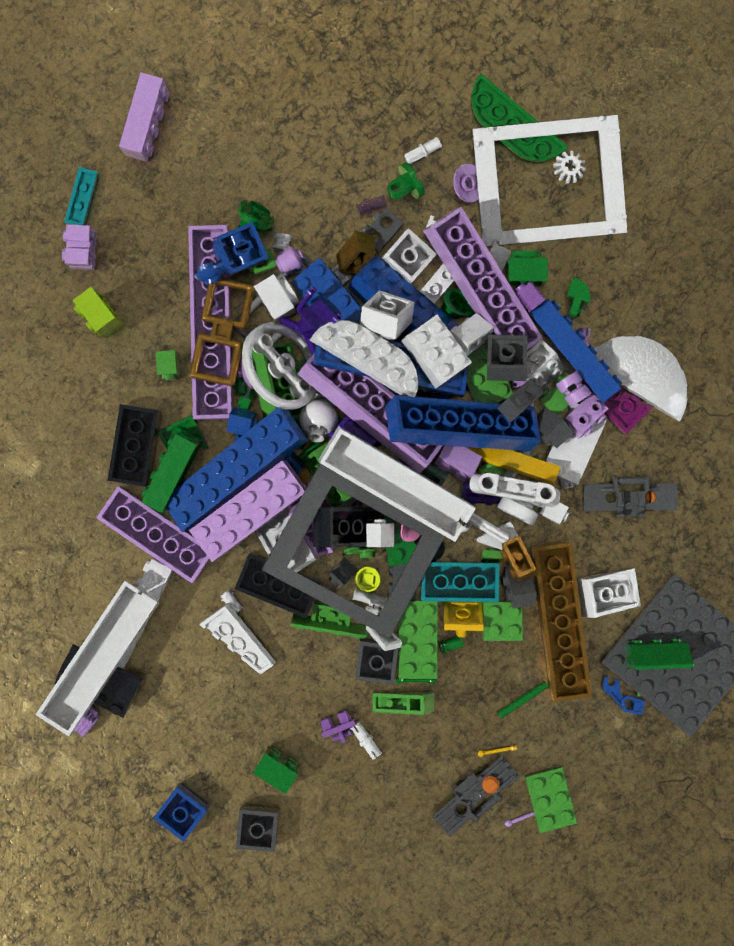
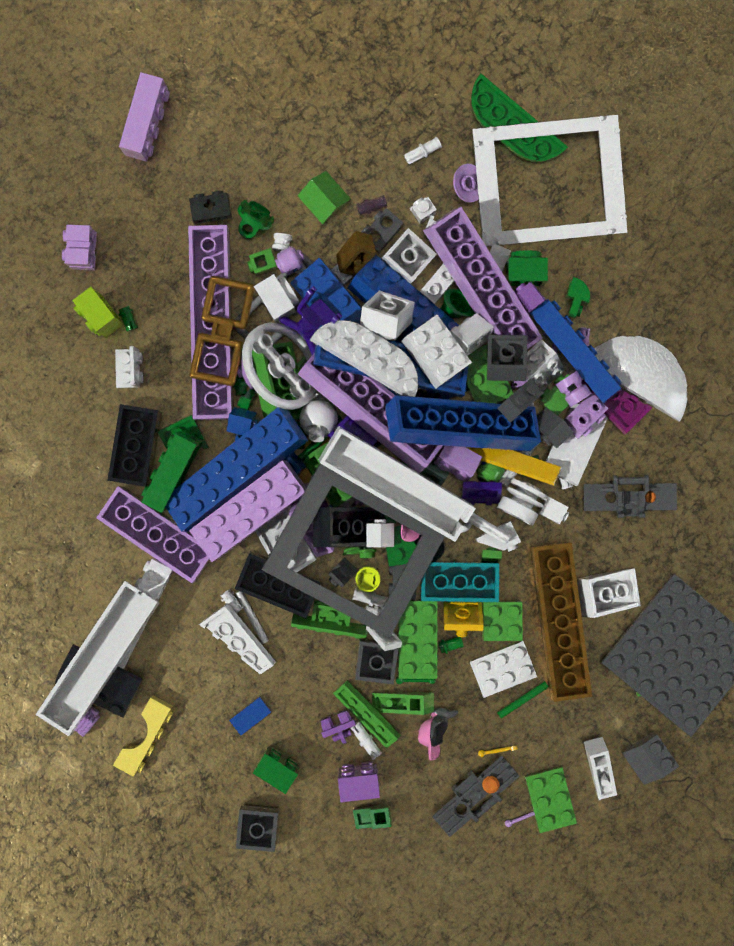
(81, 197): teal plate -> none
(128, 319): none -> green pin
(128, 368): none -> white bracket
(131, 757): none -> light yellow arch
(168, 365): bright green brick -> none
(181, 812): blue brick -> none
(220, 211): none -> pearl dark grey brick
(234, 253): blue brick -> none
(250, 716): none -> blue tile
(252, 617): none -> white bar
(323, 197): none -> bright green slope
(358, 782): none -> medium lavender brick
(366, 714): none -> bright green plate
(374, 816): none -> green brick
(407, 183): green tile -> none
(423, 209): none -> white brick
(433, 729): none -> hair
(503, 669): none -> white plate
(515, 489): white plate -> none
(518, 593): dark grey brick -> none
(519, 560): pearl gold brick -> none
(575, 164): white gear -> none
(600, 768): none -> white slope
(614, 692): blue piece -> none
(650, 758): none -> dark grey slope
(659, 654): green slope -> none

